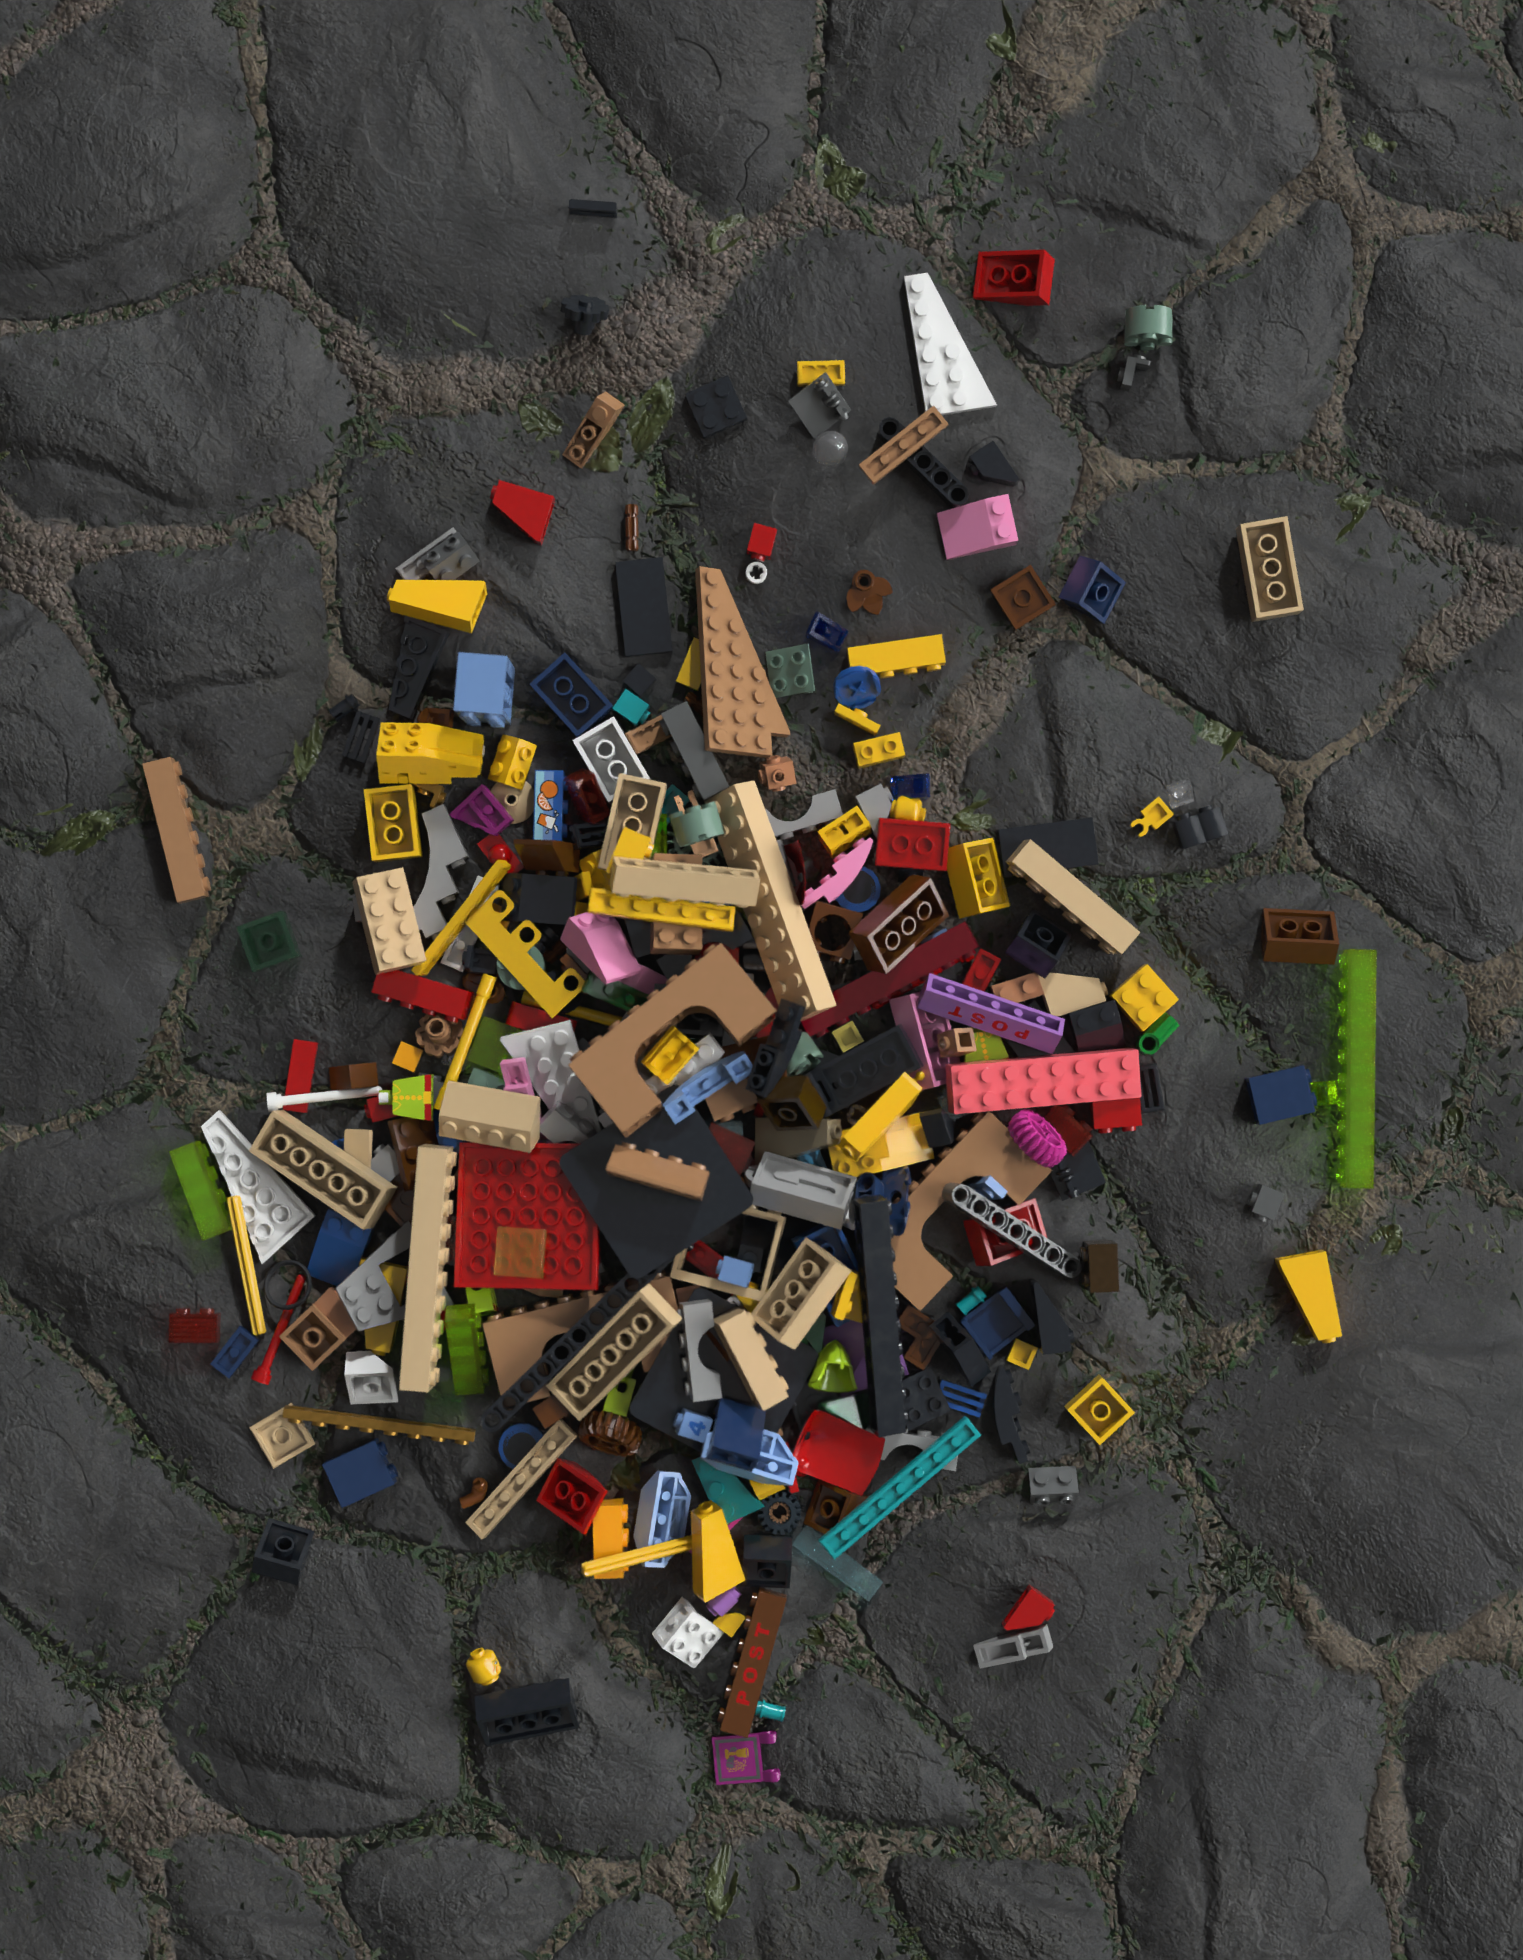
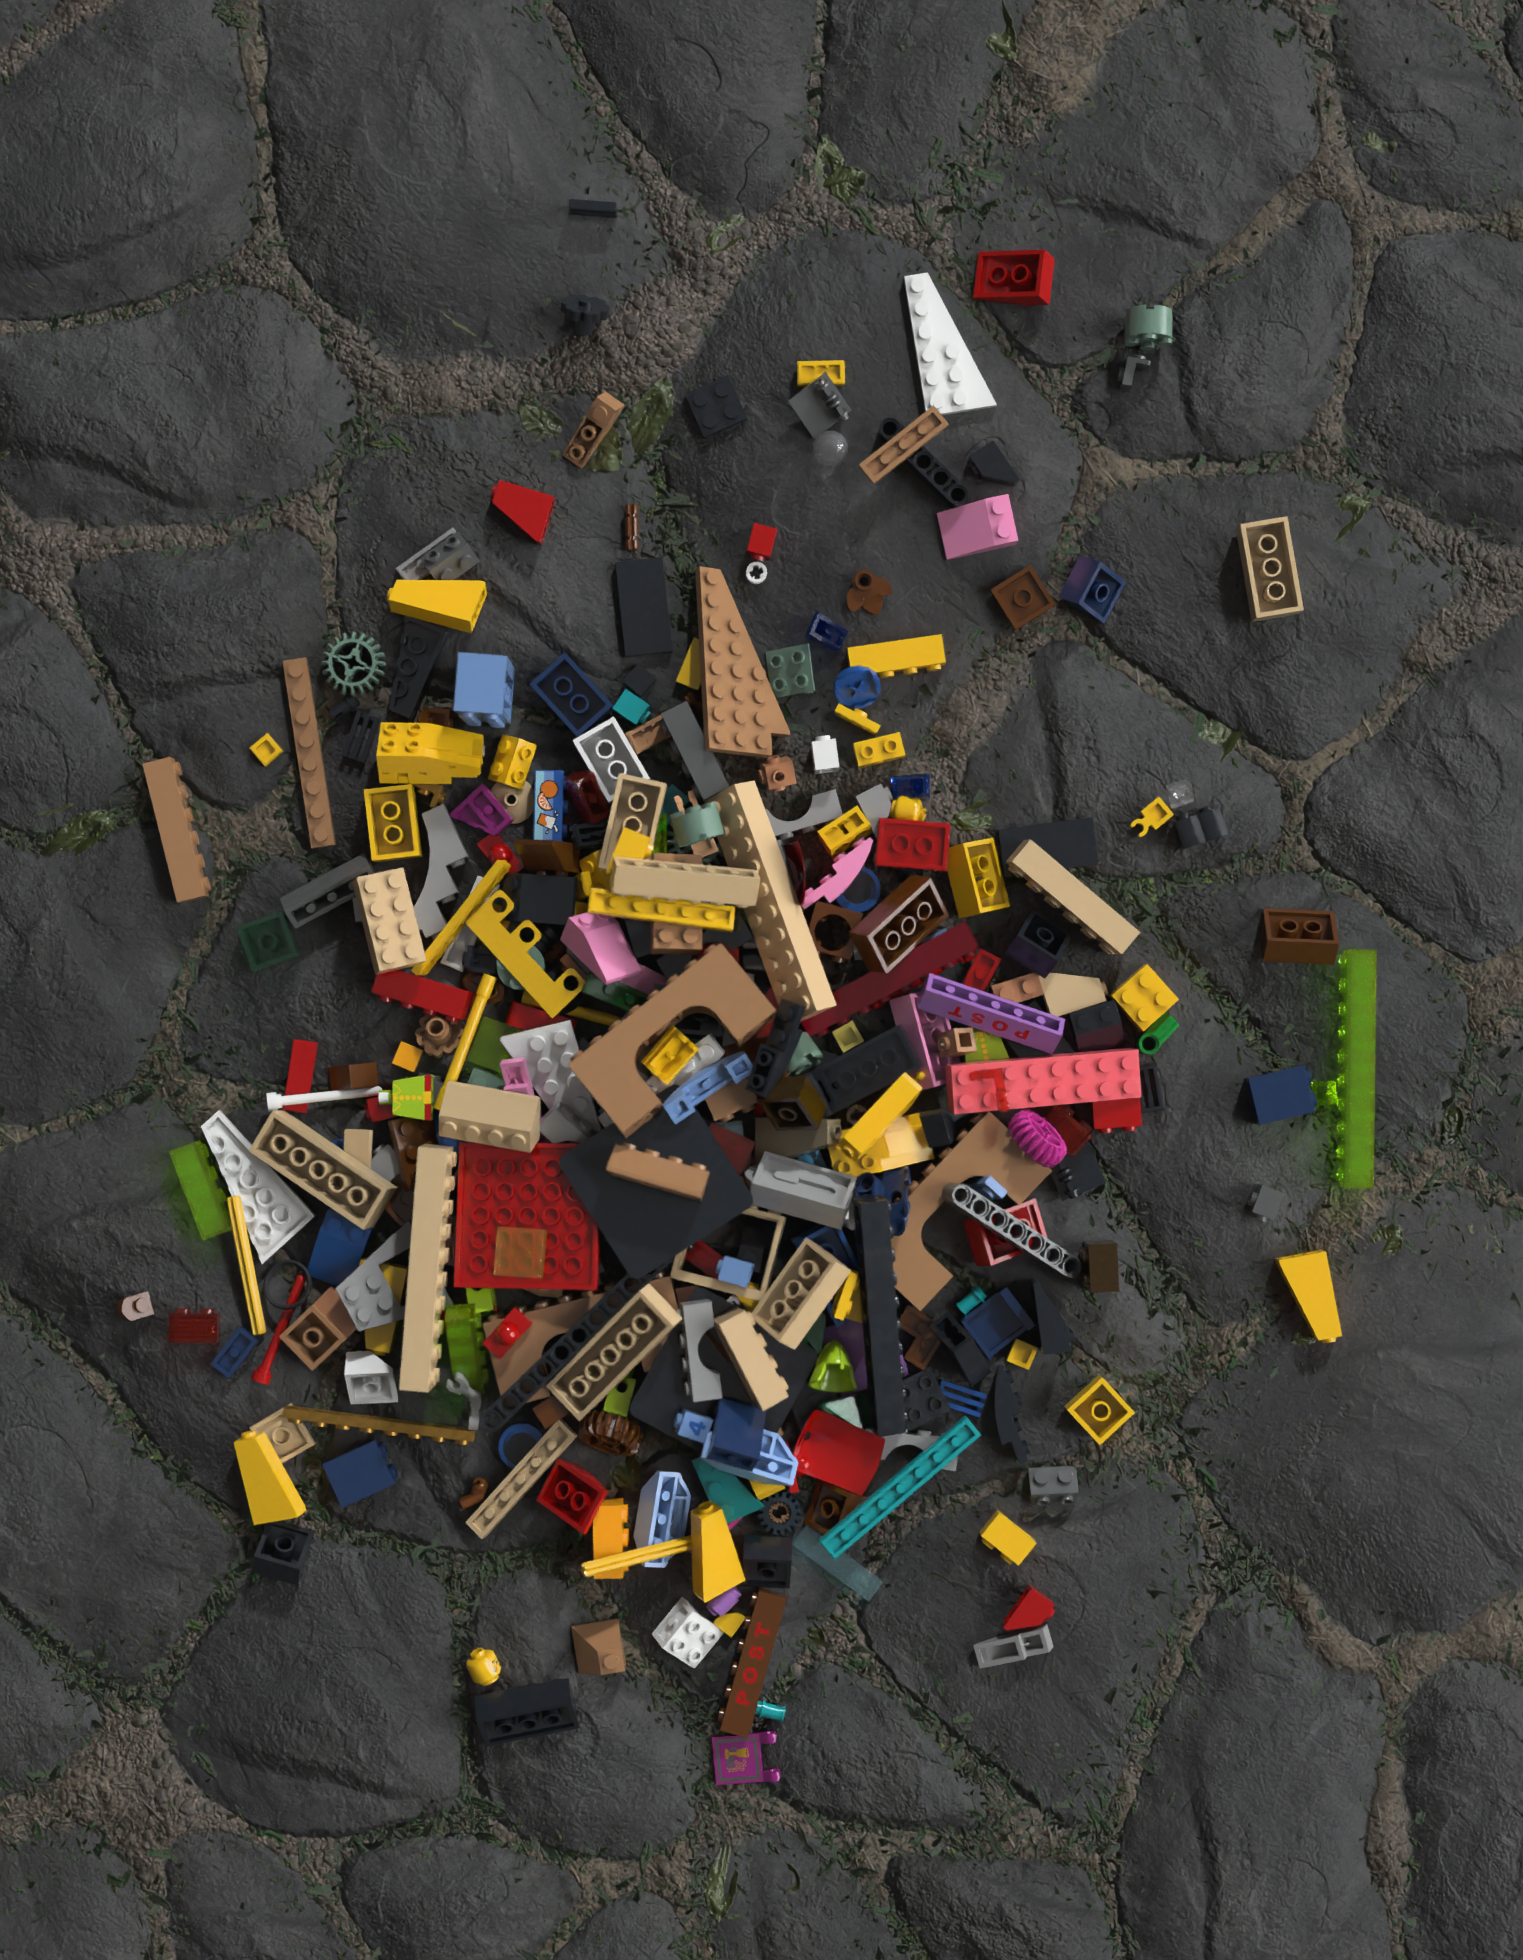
(134, 1307): none -> plate
(265, 1480): none -> yellow slope
(266, 749): none -> yellow tile
(309, 753): none -> medium nougat plate
(325, 891): none -> dark grey brick
(350, 672): none -> sand green gear
(473, 1395): none -> light grey piece
(507, 1332): none -> red tile
(599, 1647): none -> medium nougat slope
(824, 755): none -> white brick
(1001, 1092): none -> clear red piece
(1007, 1538): none -> yellow brick

